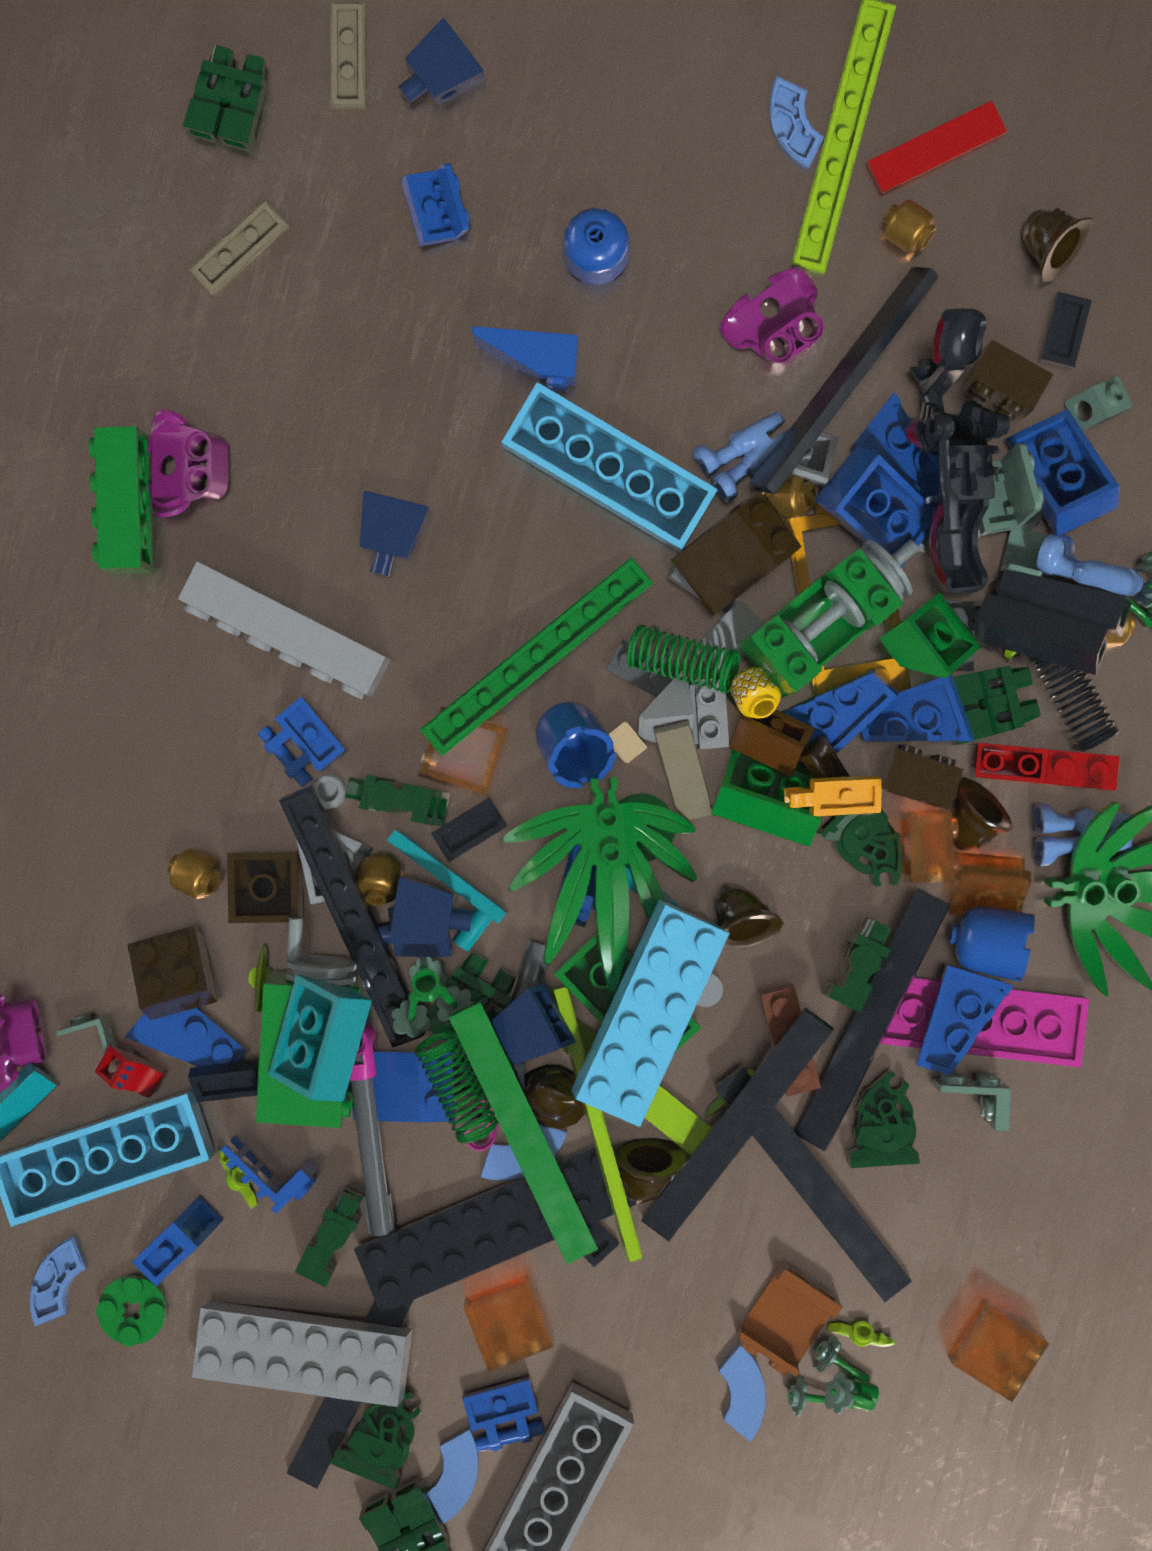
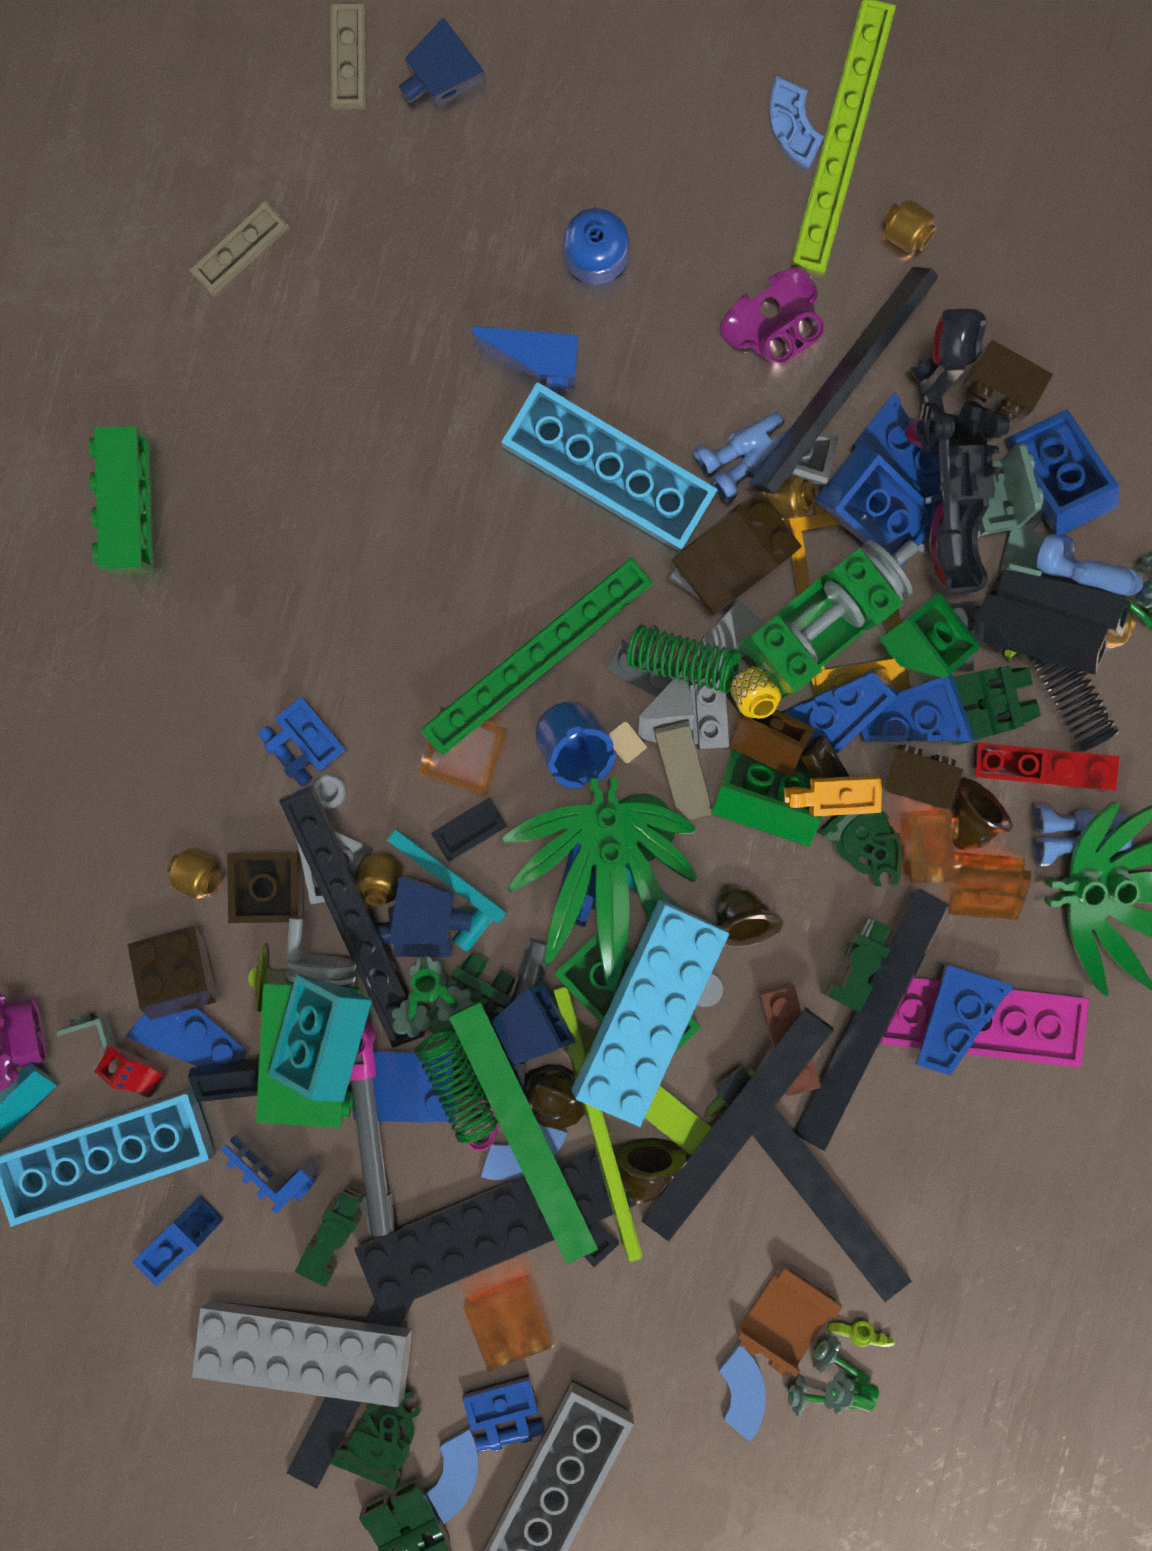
(53, 1279): medium blue tile -> none
(112, 1310): green plate -> none
(175, 437): magenta piece -> none
(234, 1181): lime piece -> none
(238, 120): dark green hips -> none
(279, 627): light grey brick -> none
(386, 796): dark green hips -> none
(390, 529): dark blue torso -> none
(435, 205): blue bracket -> none
(880, 1131): dark green piece -> none
(936, 147): red tile -> none
(993, 941): blue cylinder -> none
(994, 1099): sand green bracket -> none
(998, 1350): clear orange piece -> none
(1054, 240): dark brown piece -> none
(1065, 330): black tile -> none
(1105, 400): sand green bracket -> none

